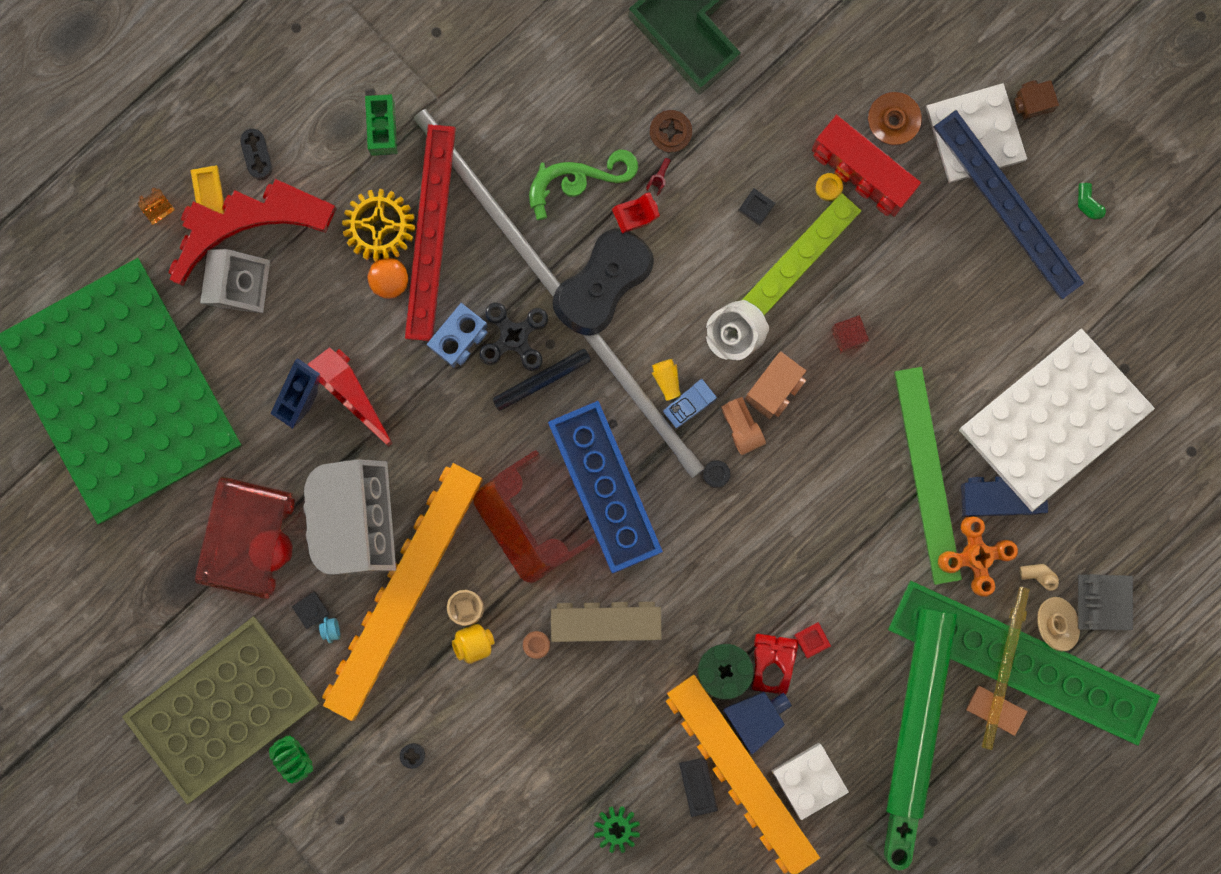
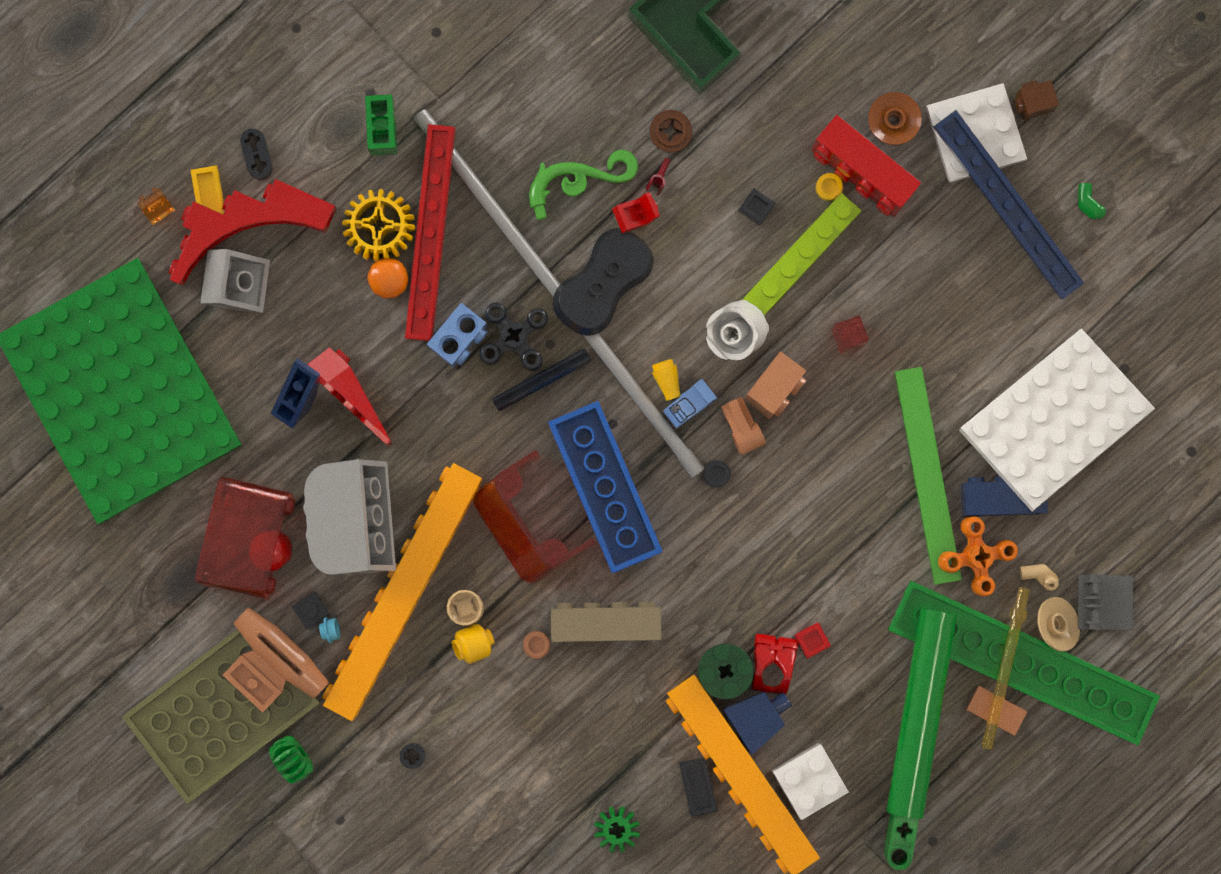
(271, 663): none -> nougat plate

